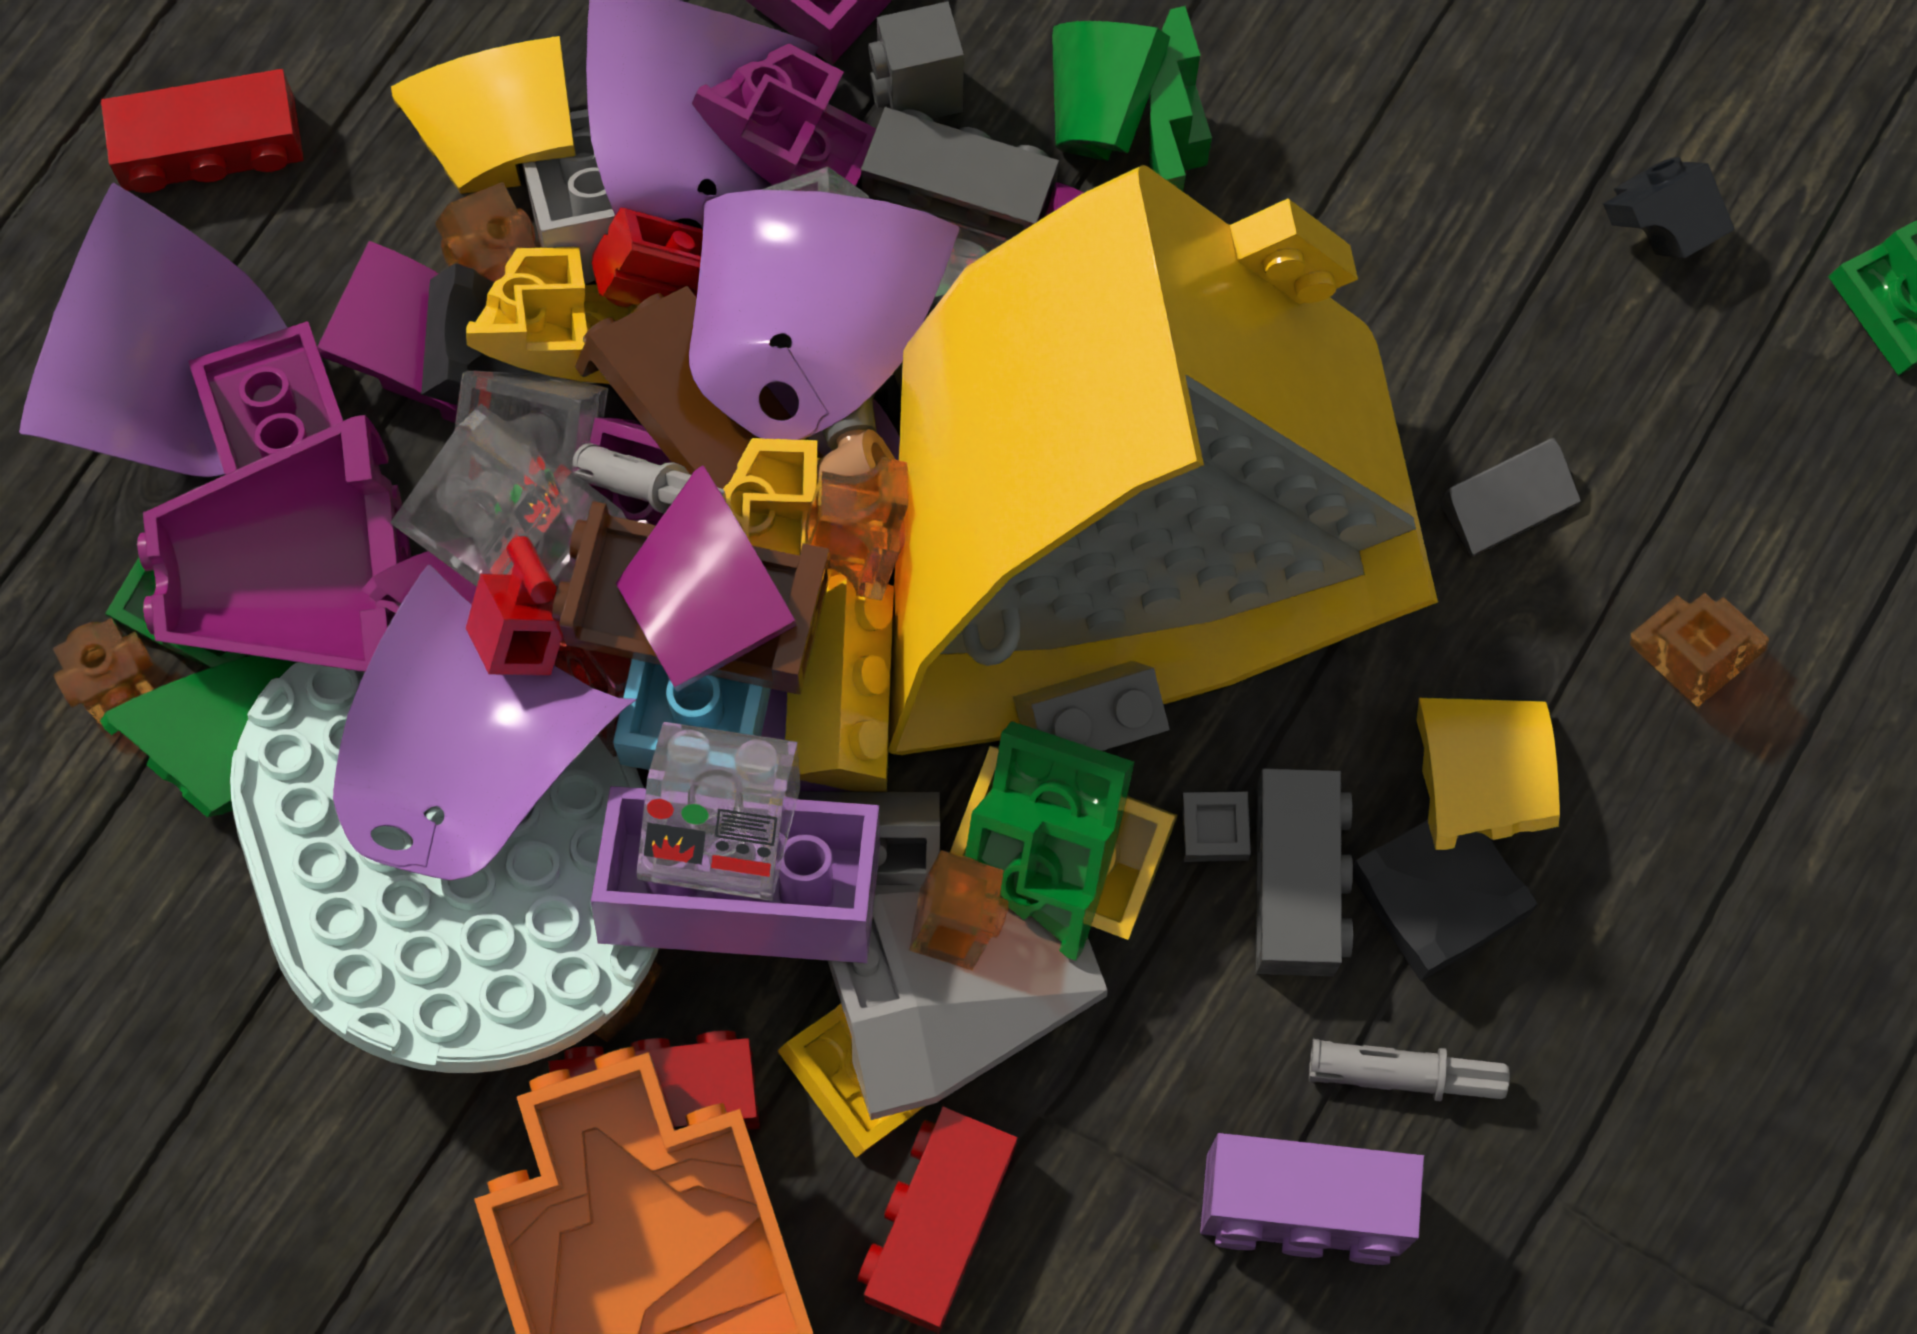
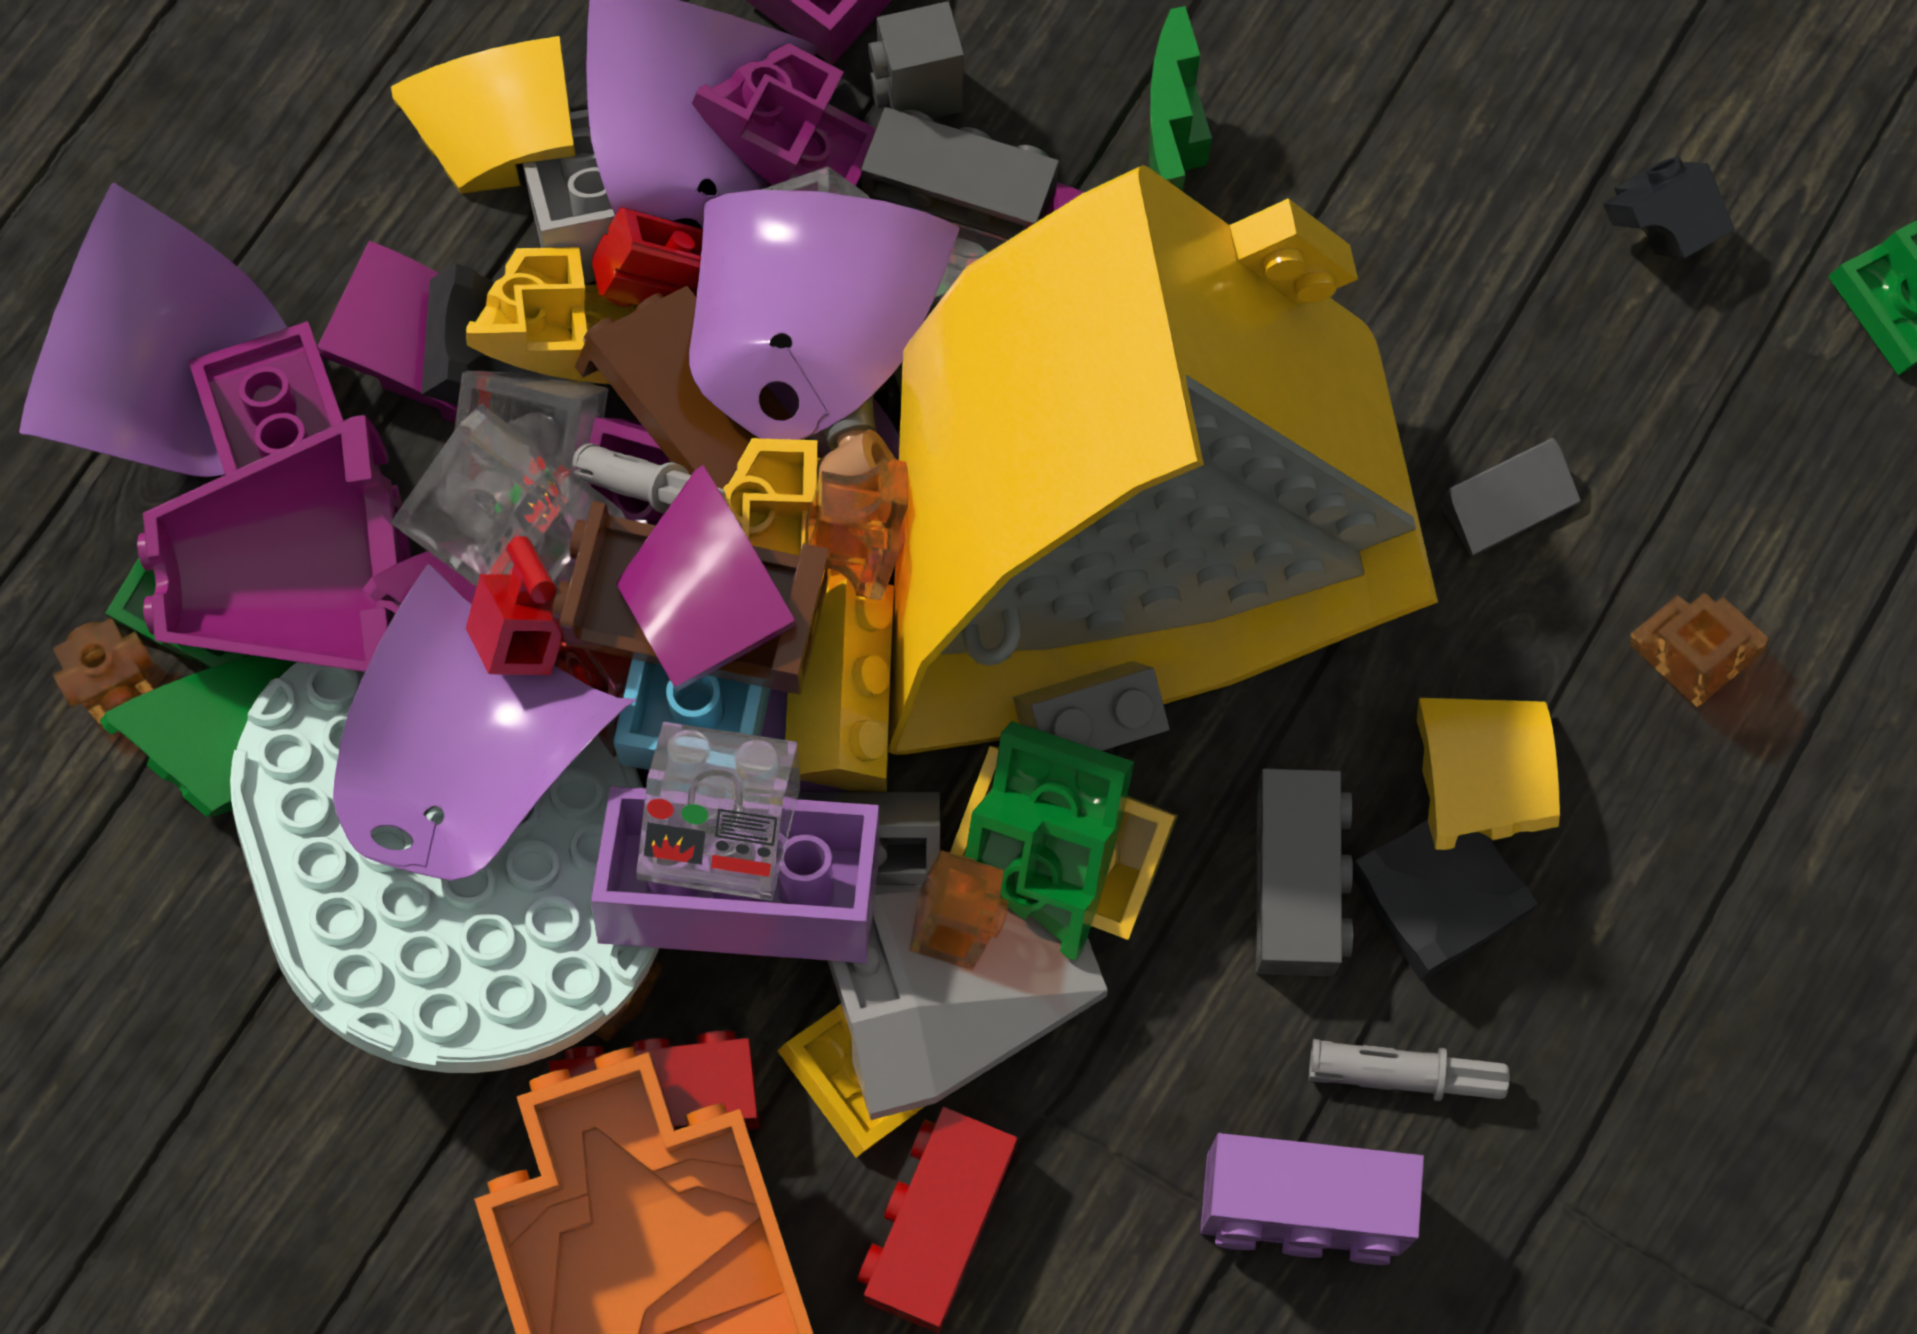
(202, 131): red brick -> none
(484, 231): clear orange brick -> none
(1102, 83): green slope -> none
(1215, 826): dark grey plate -> none

